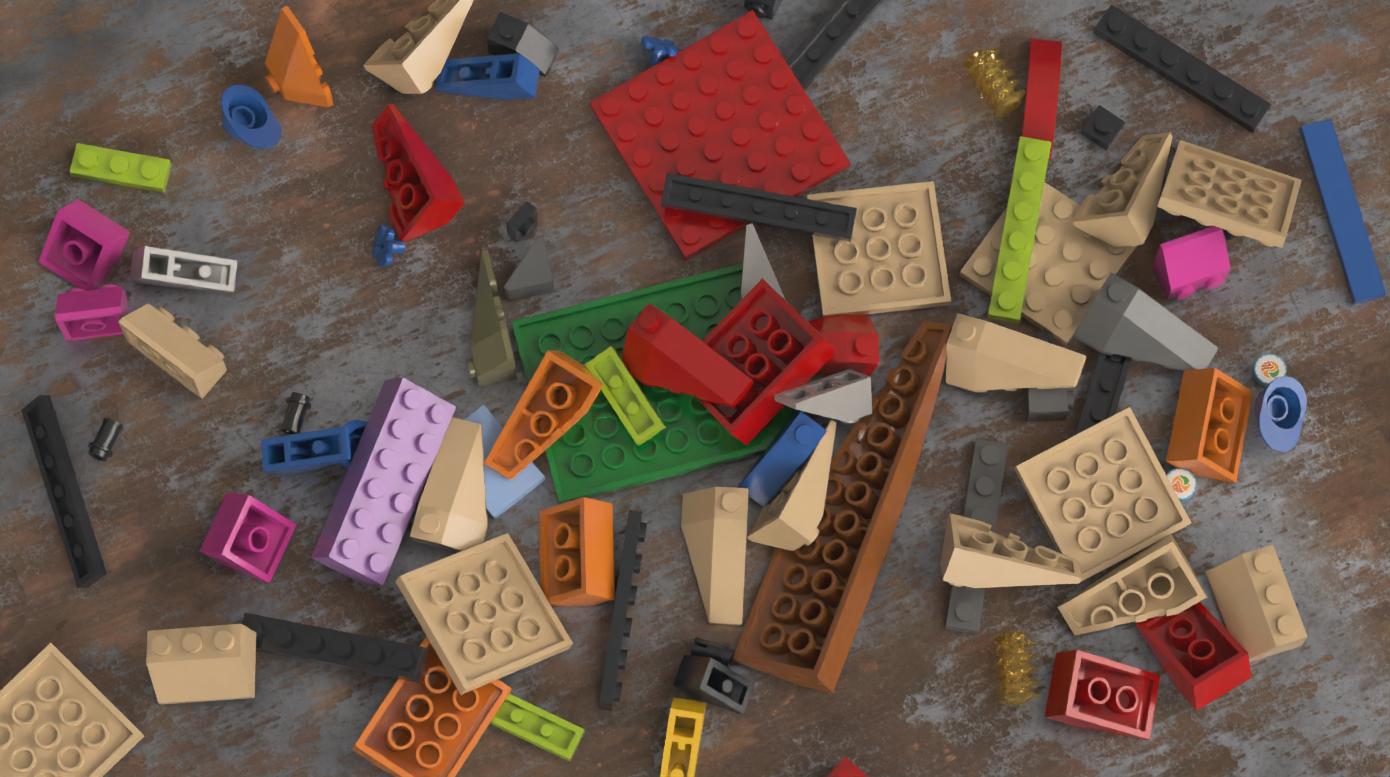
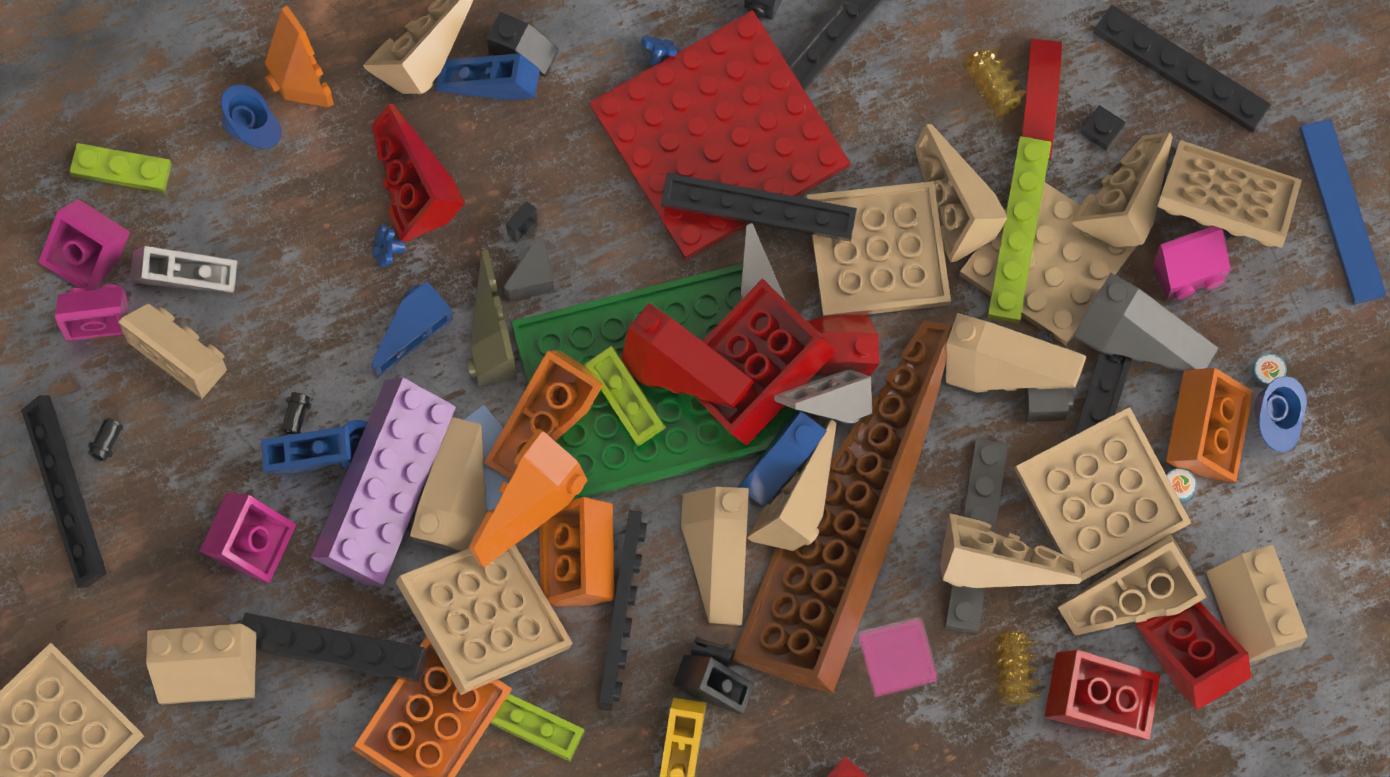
(415, 321): none -> blue slope
(537, 491): none -> orange wedge
(898, 656): none -> clear tile
(965, 203): none -> tan wedge

